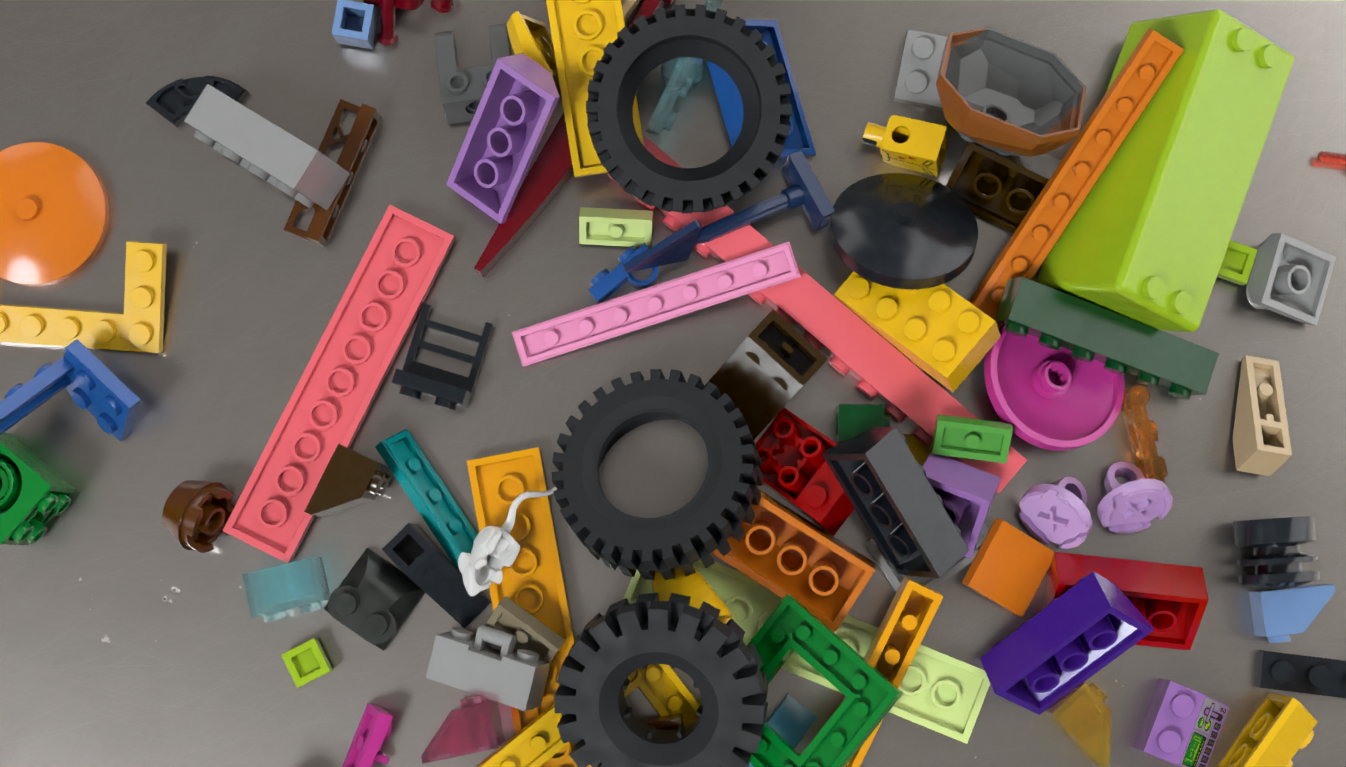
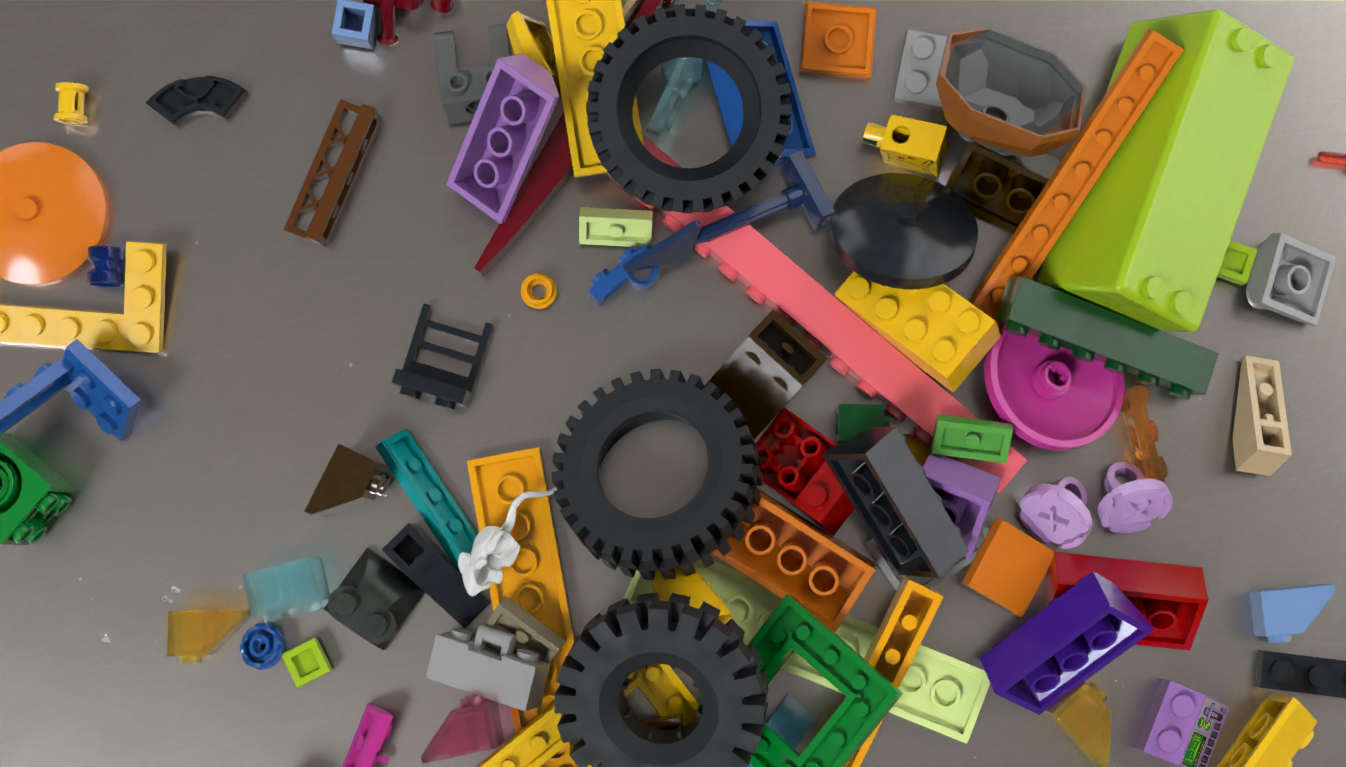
(71, 103): none -> yellow bush
(106, 263): none -> clear blue wheel
(197, 513): reddish brown cone -> none
(201, 632): none -> clear yellow slope
(252, 646): none -> blue plate
(265, 149): light grey brick -> none
(339, 381): coral plate -> none
(535, 280): none -> light orange plate
(656, 304): bright pink tile -> none
(838, 40): none -> orange tile
(1276, 551): black wheel -> none

